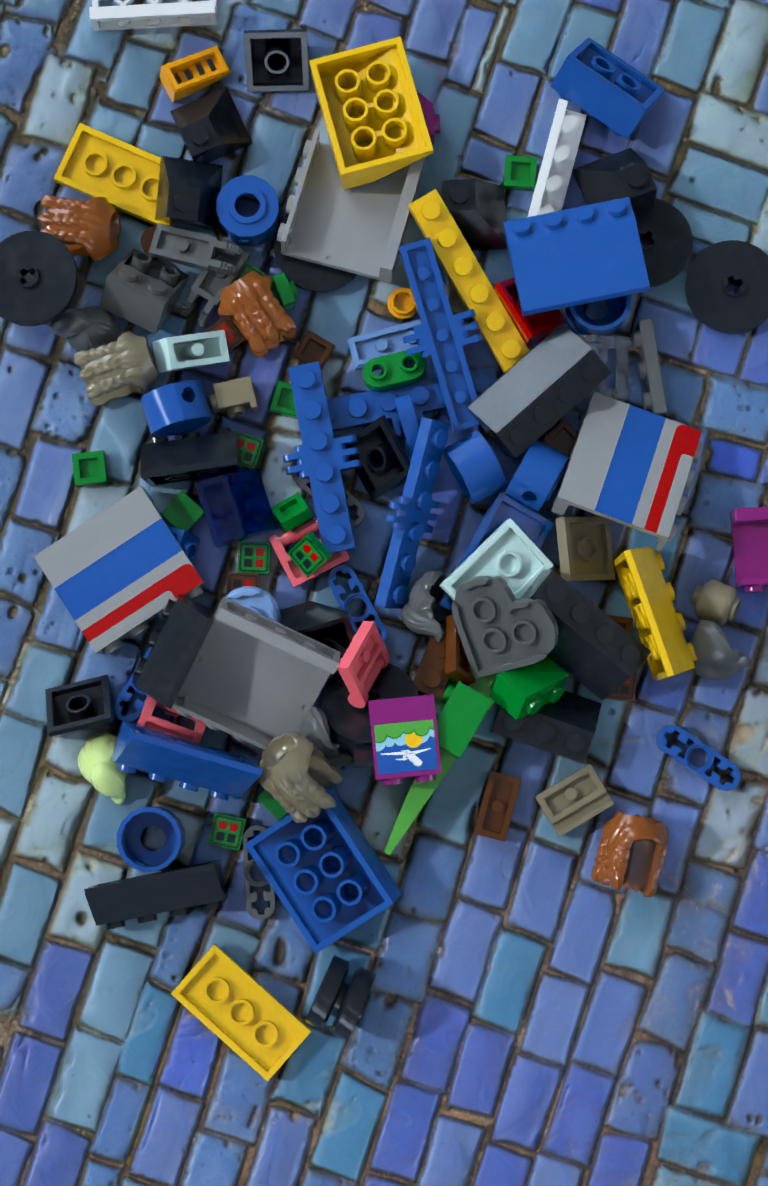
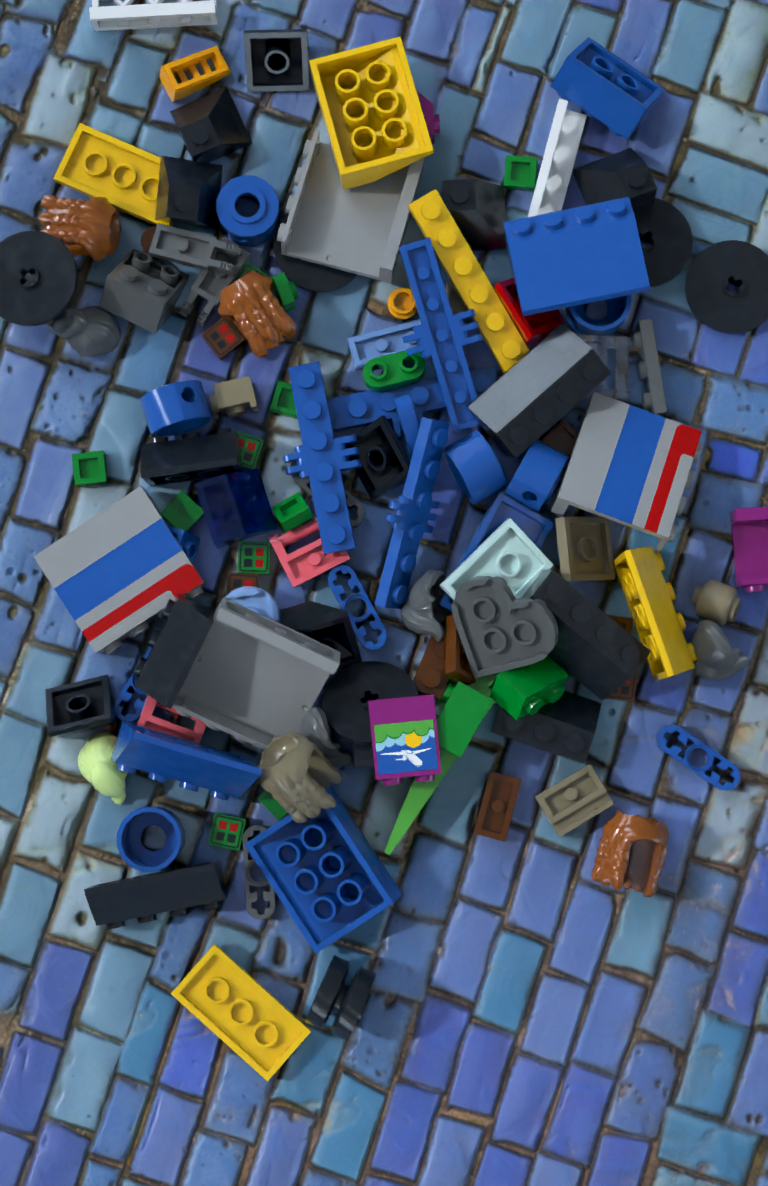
(117, 368): dark tan piece -> none
(190, 351): light aqua slope -> none
(309, 554): green tile -> none
(313, 349): reddish brown tile -> none
(363, 663): coral plate -> none

